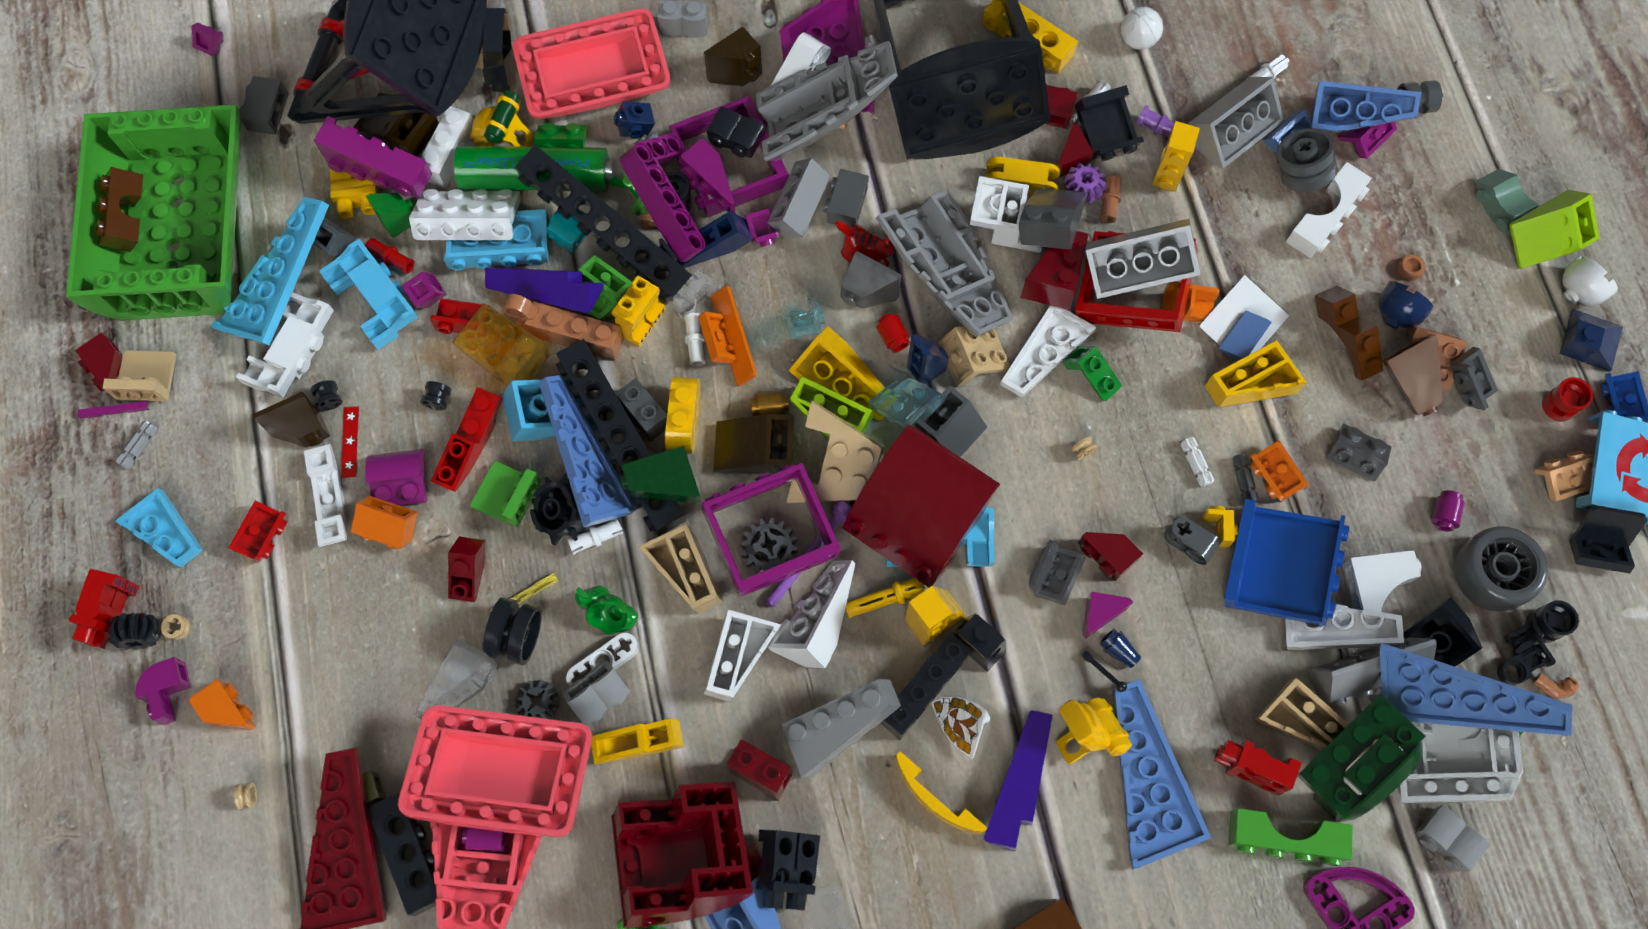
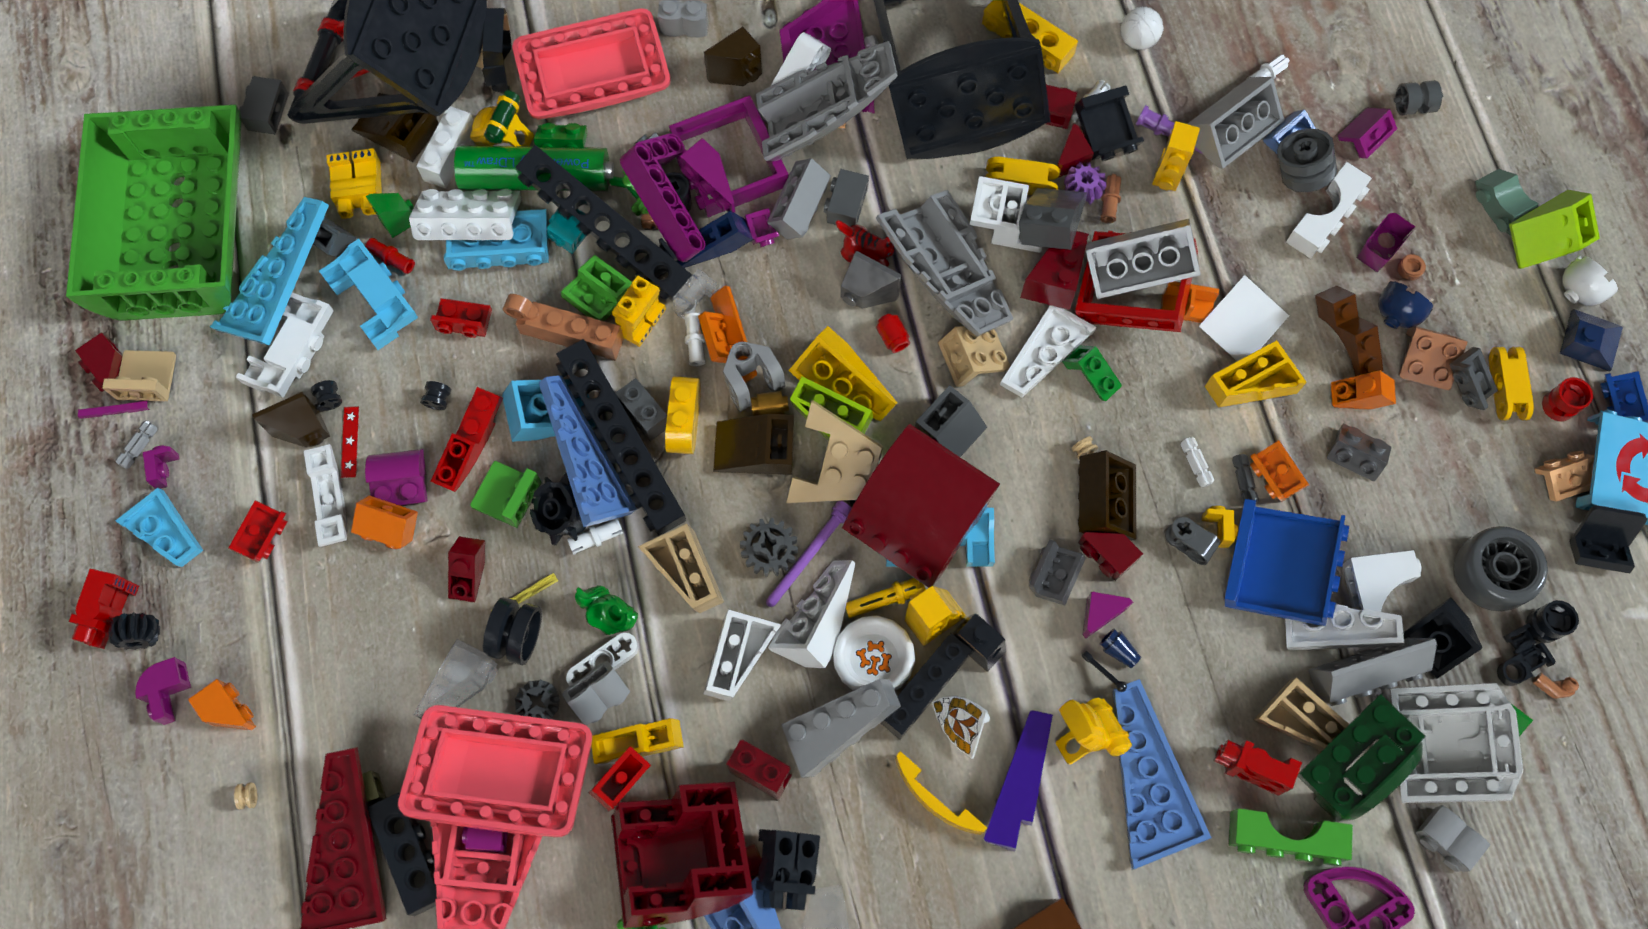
(115, 227): reddish brown arch -> none
(156, 467): none -> magenta bracket
(173, 619): tan bush -> none
(206, 39): magenta tile -> none
(371, 159): magenta wedge -> none
(424, 290): magenta brick -> none
(502, 346): clear yellow slope -> none
(546, 286): dark purple wedge -> none
(619, 779): none -> red slope
(634, 119): dark blue brick -> none
(662, 477): dark green slope -> none
(735, 132): black brick -> none
(735, 369): none -> light grey piece
(761, 485): magenta window -> none
(805, 323): clear light blue bracket -> none
(873, 651): none -> white piece
(906, 401): clear light blue slope -> none
(926, 359): dark blue slope -> none
(1107, 494): none -> dark brown slope
(1244, 336): medium blue slope -> none
(1352, 106): medium blue wedge -> none
(1364, 391): none -> orange slope
(1394, 225): none -> magenta piece
(1418, 374): reddish brown slope -> none
(1448, 510): magenta brick -> none
(1452, 696): medium blue wing -> none
(1512, 382): none -> yellow piece

